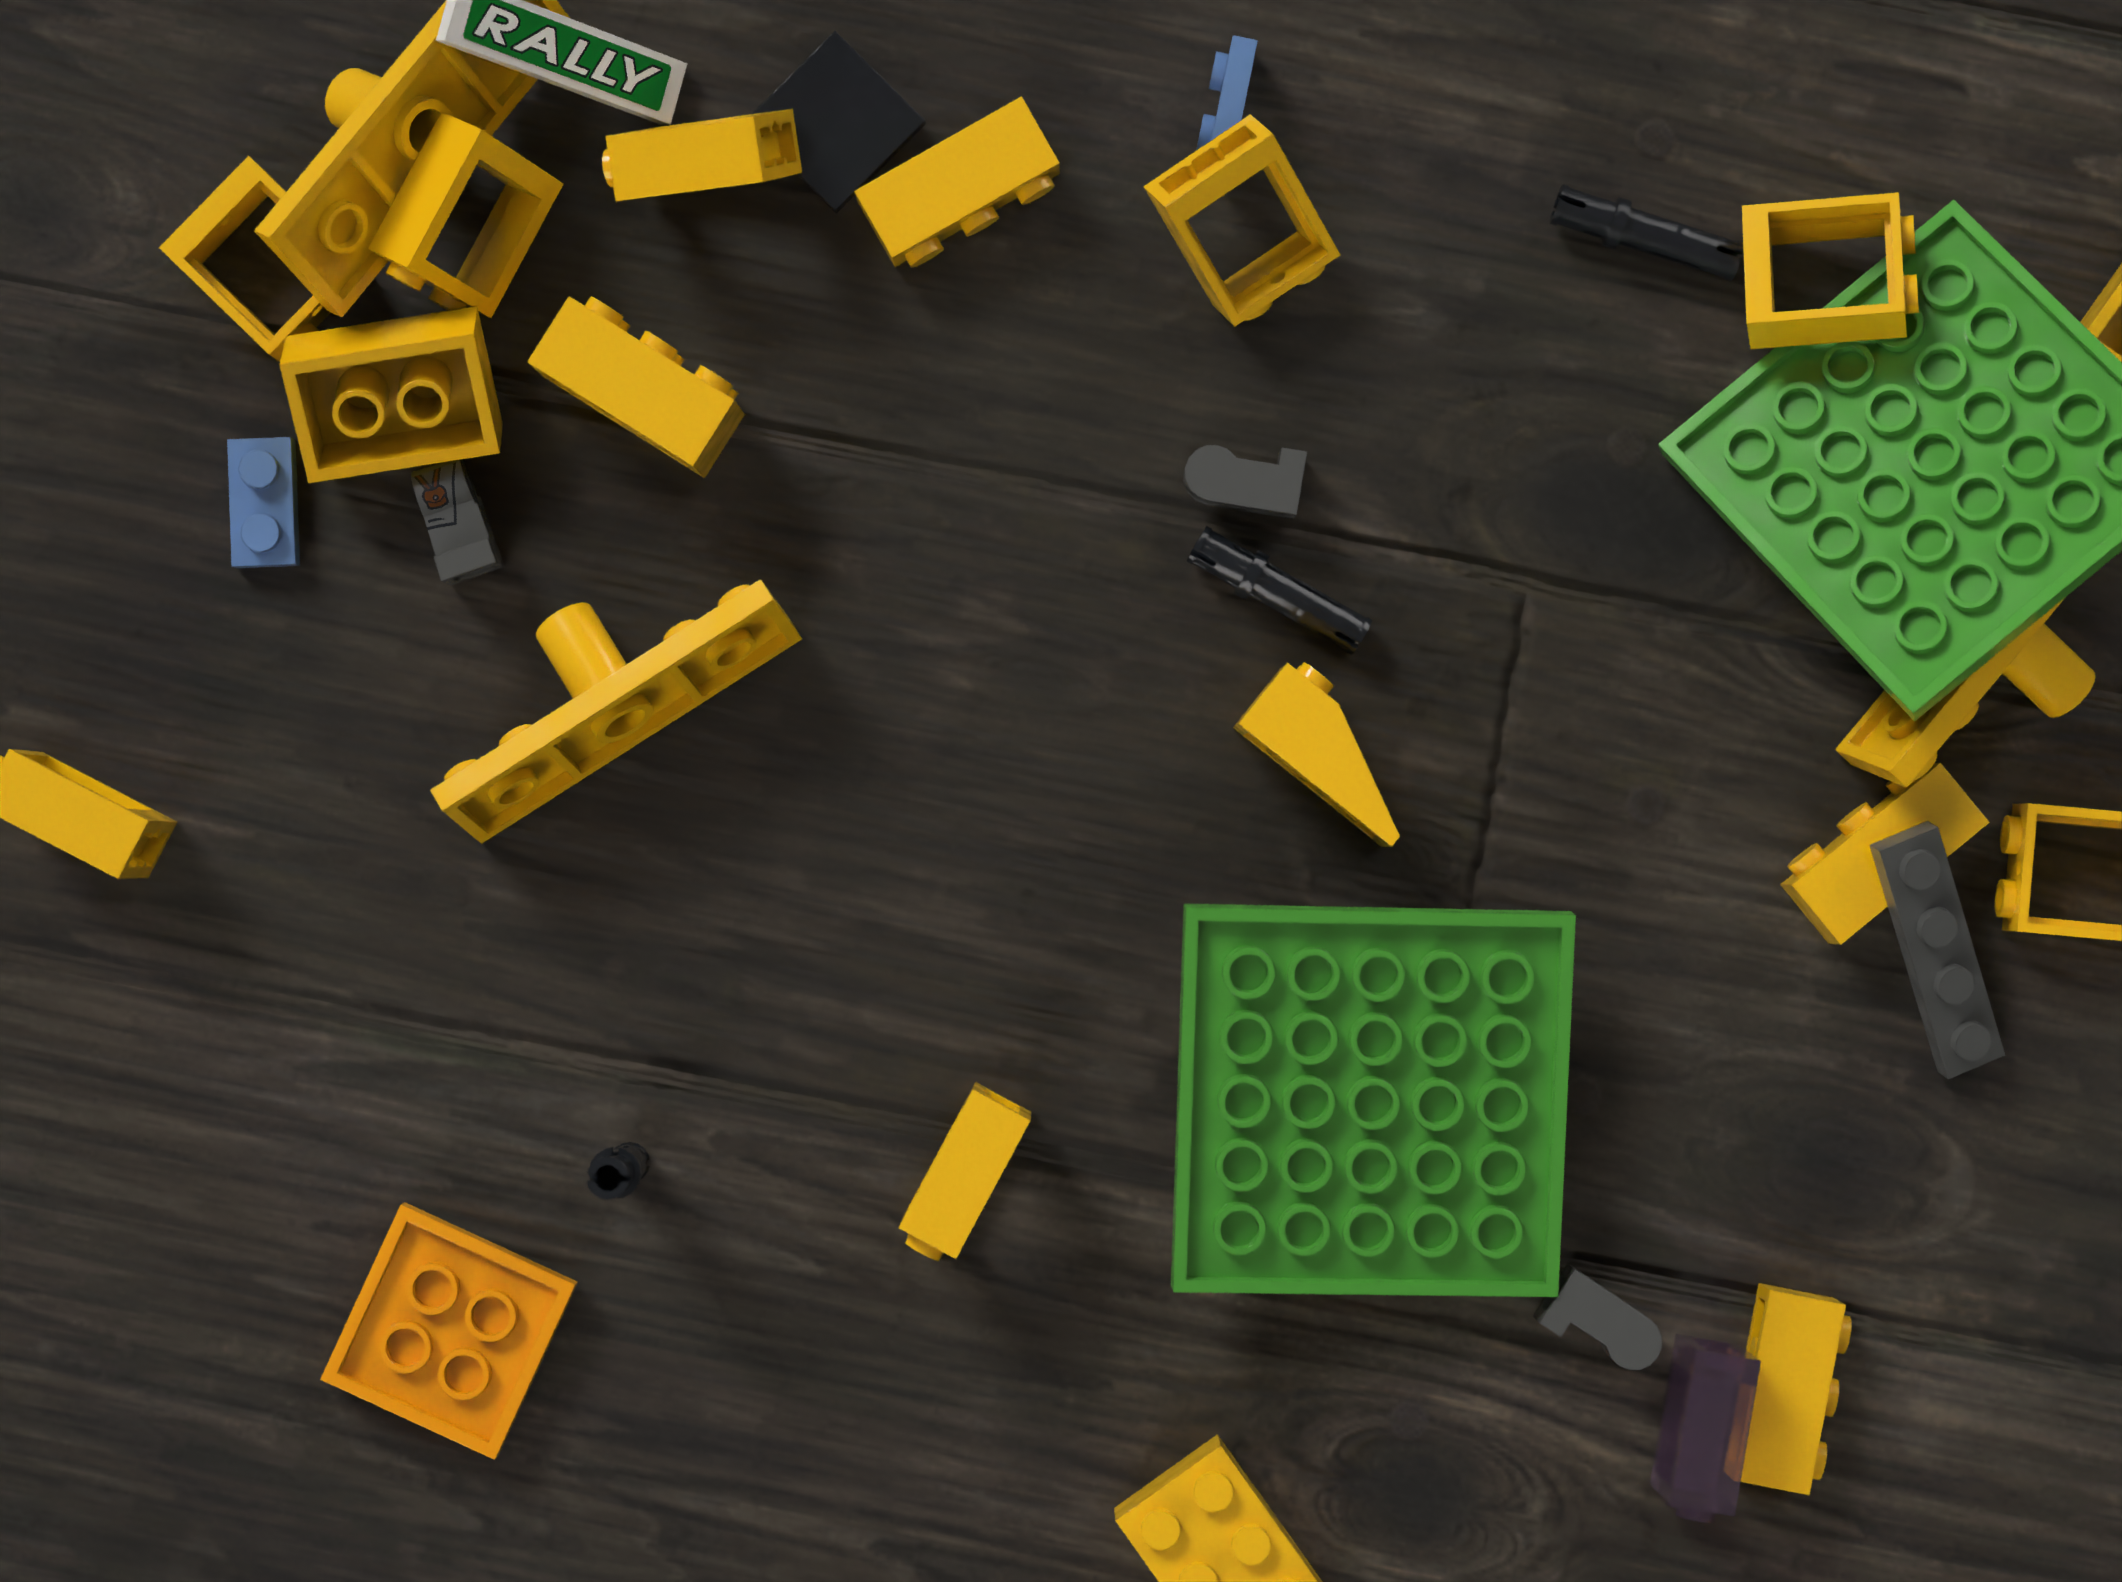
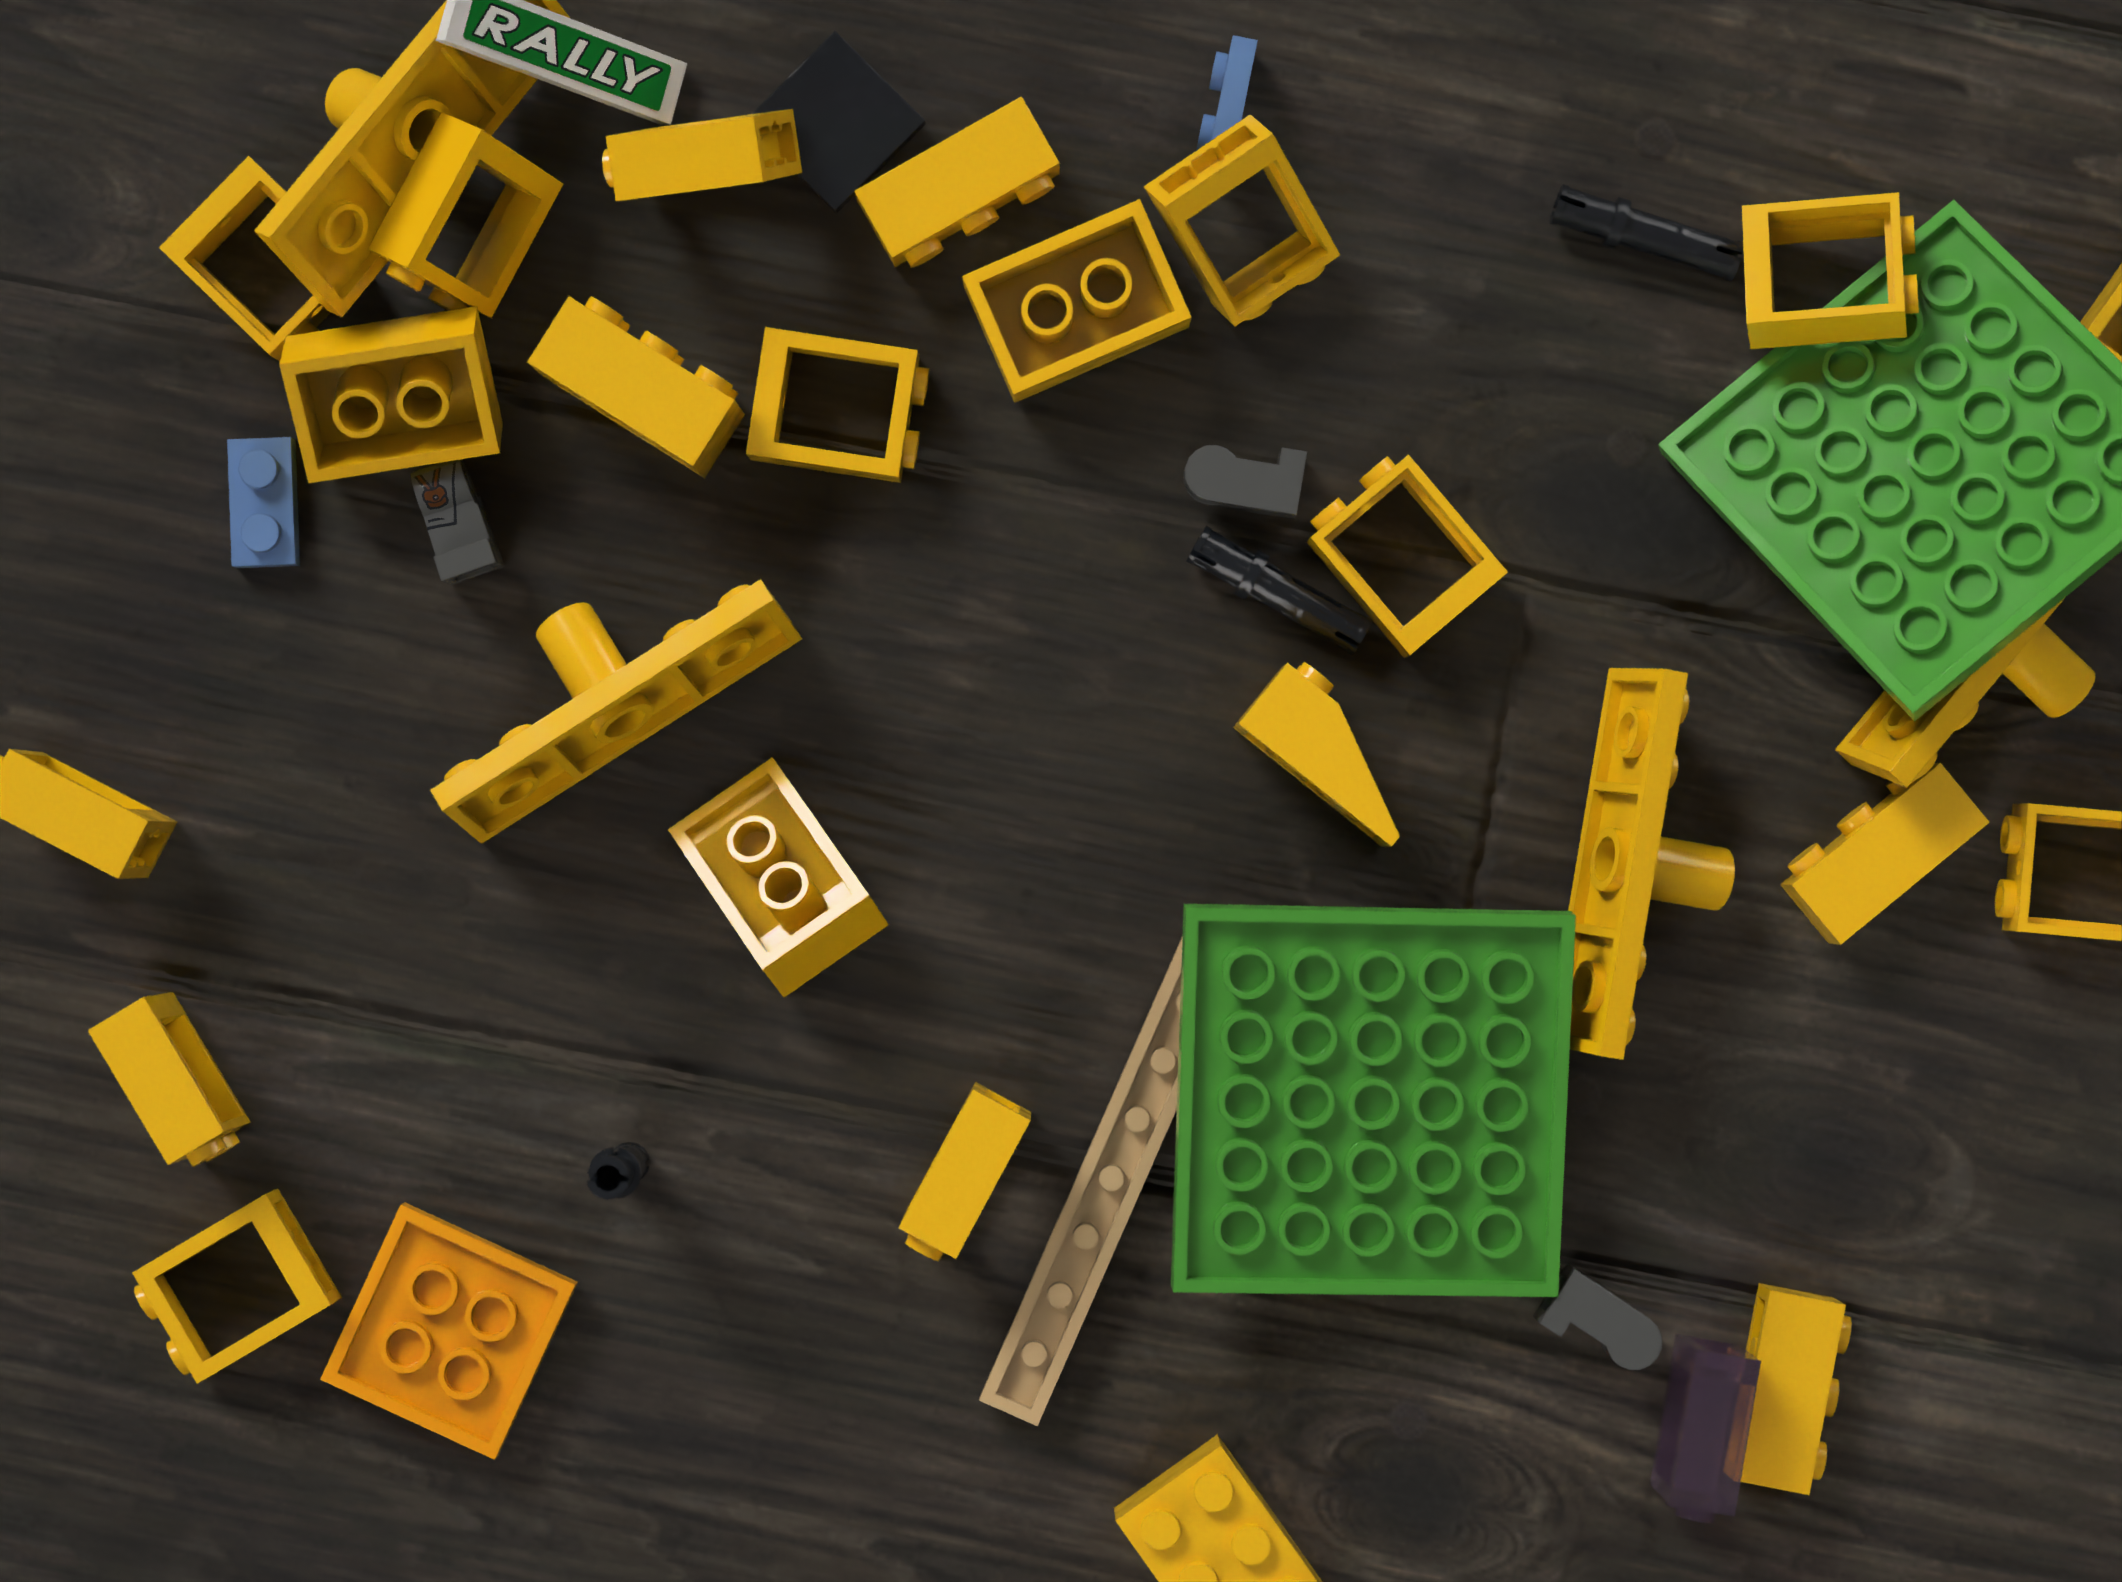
(171, 1079): none -> yellow window
(293, 1257): none -> yellow window
(771, 395): none -> yellow window
(778, 877): none -> yellow slope
(1077, 301): none -> yellow brick
(1092, 1214): none -> tan plate
(1450, 603): none -> yellow window
(1625, 857): none -> yellow plate
(1937, 949): dark grey plate -> none

